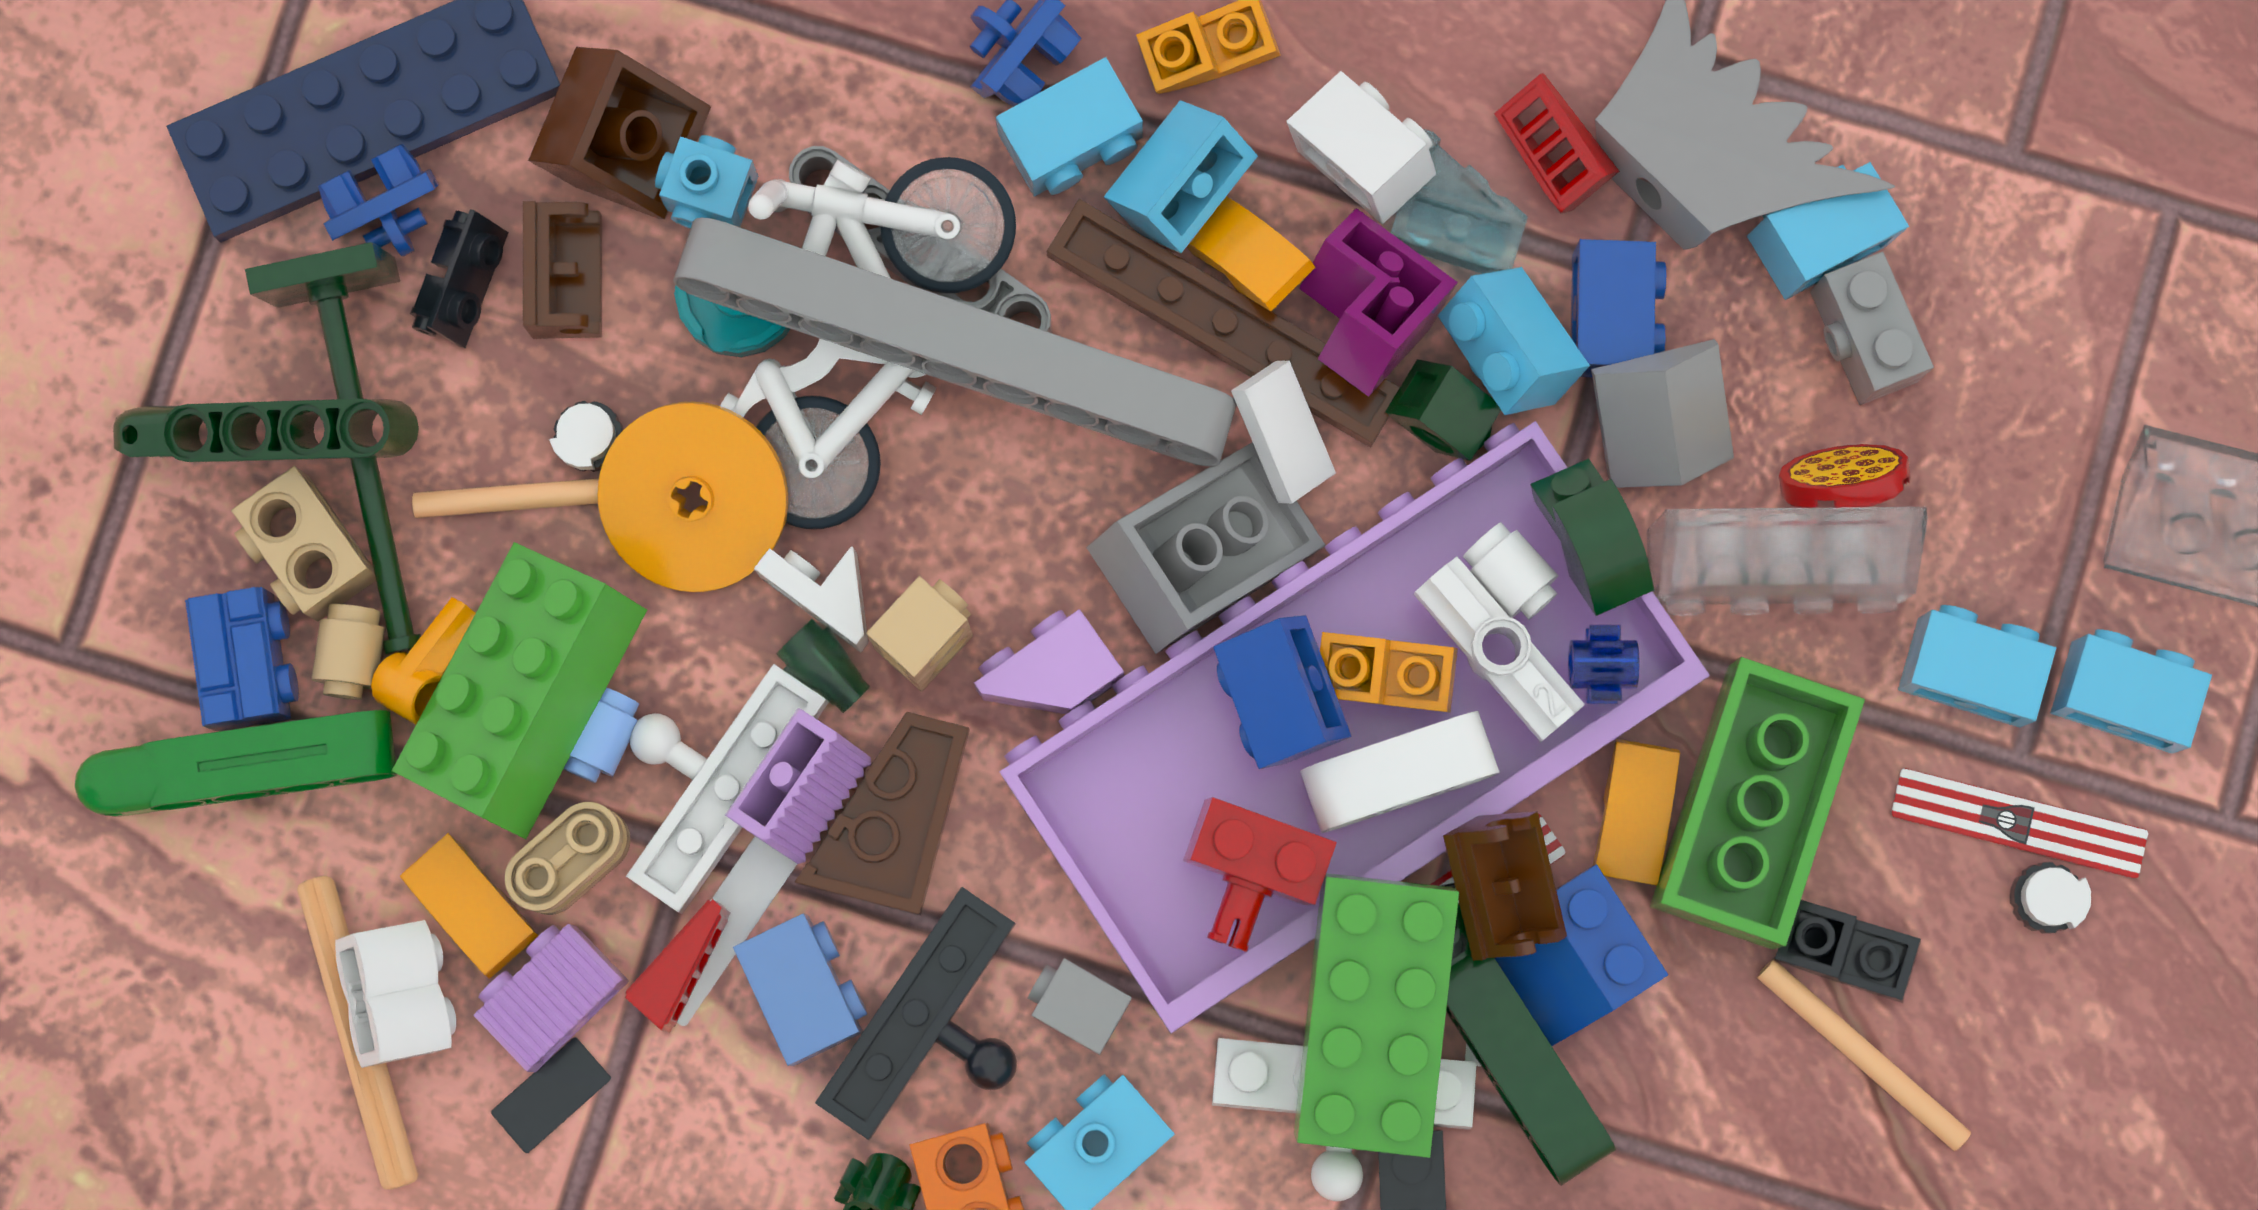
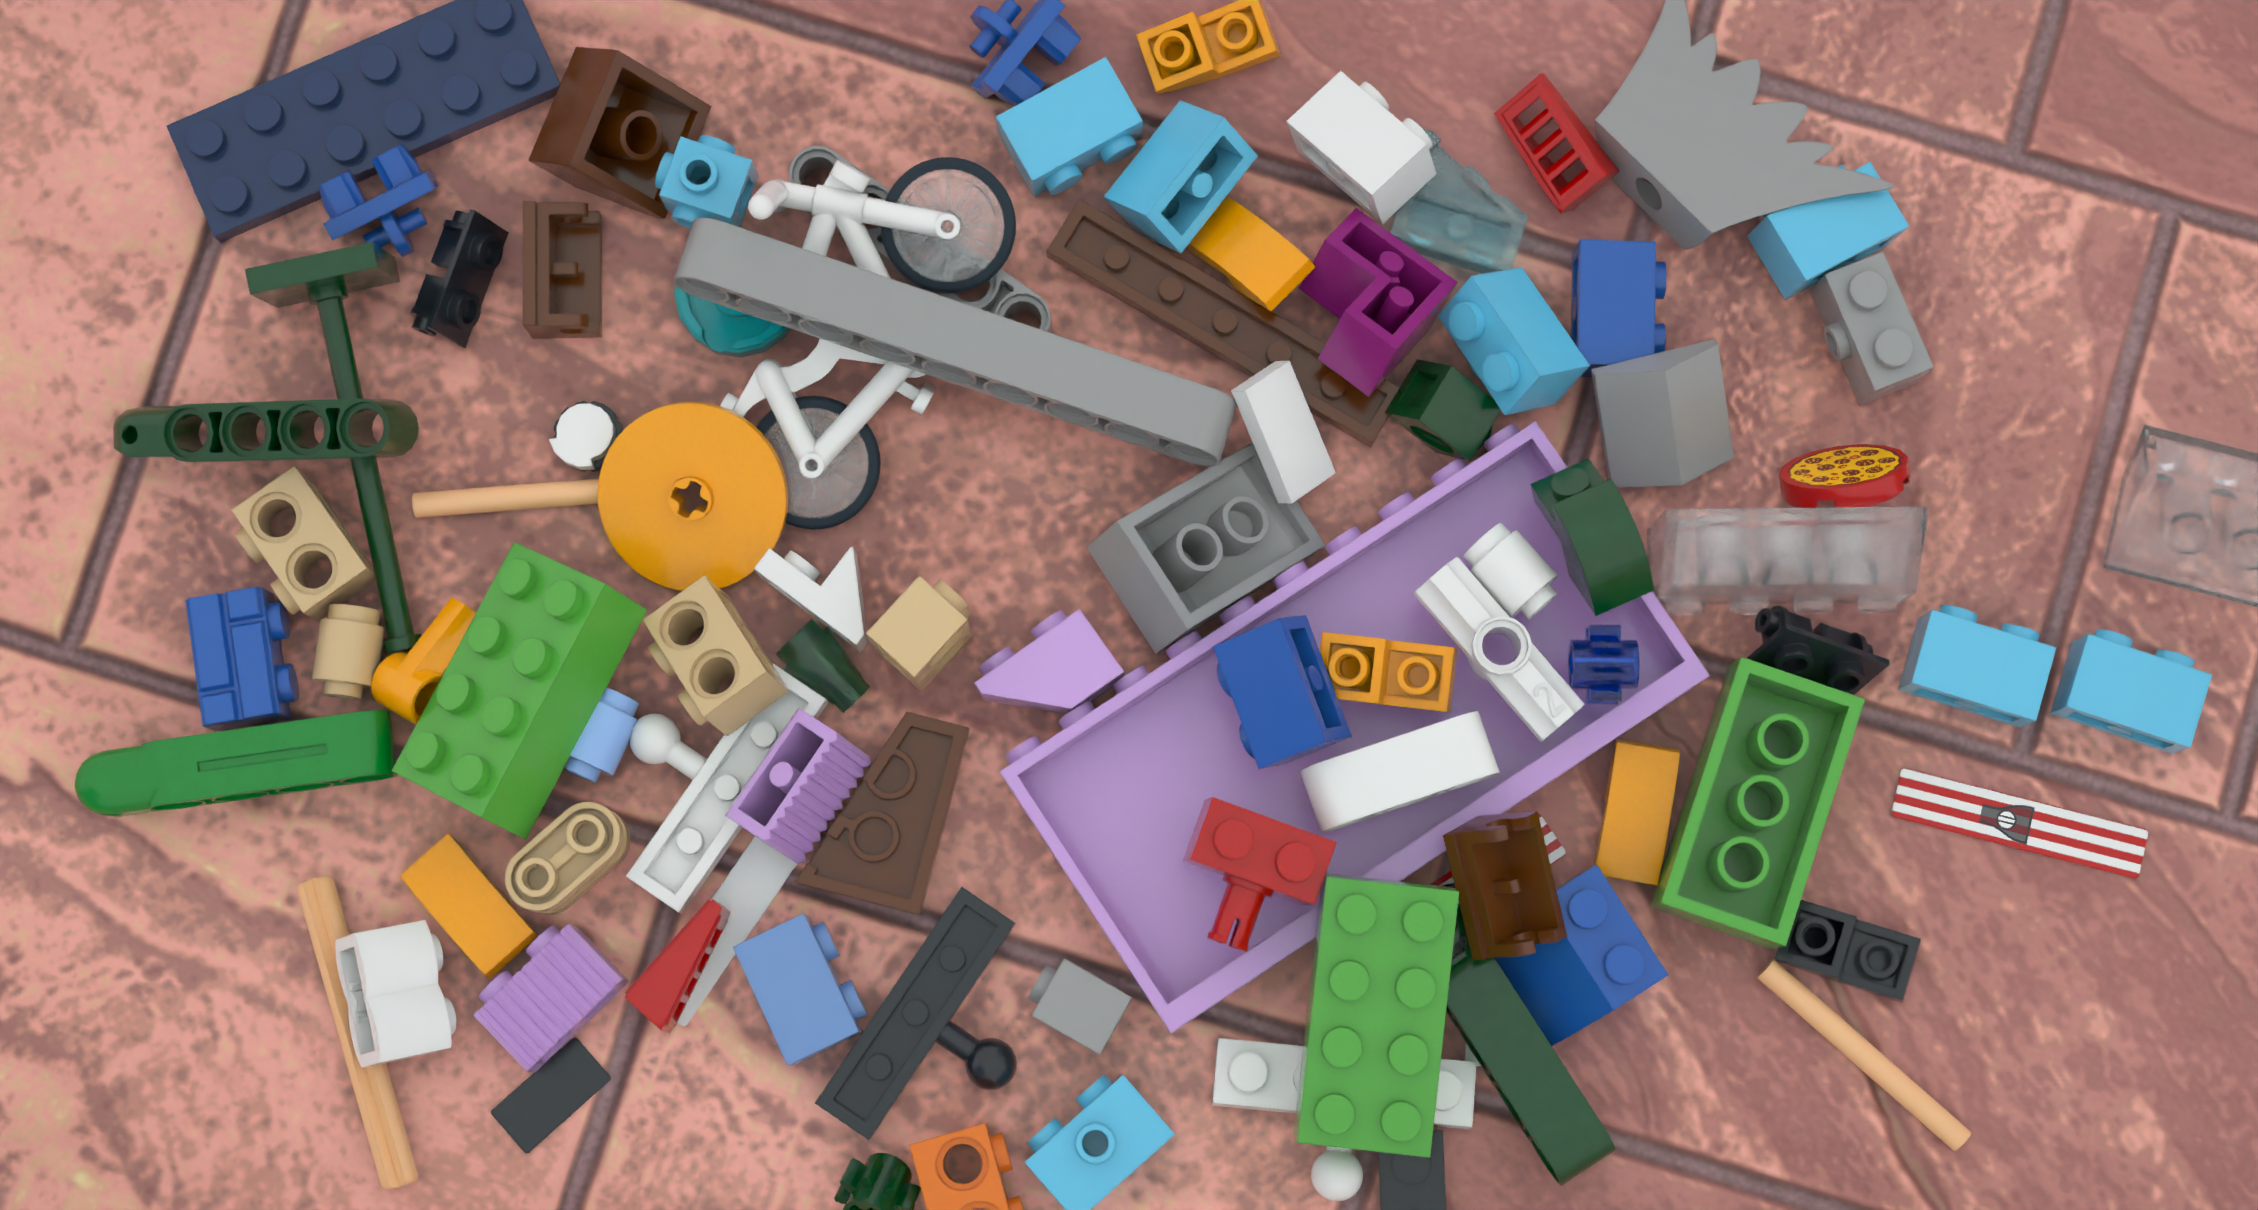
(721, 650): none -> tan brick
(1826, 656): none -> black hinge
(2050, 898): white piece -> none

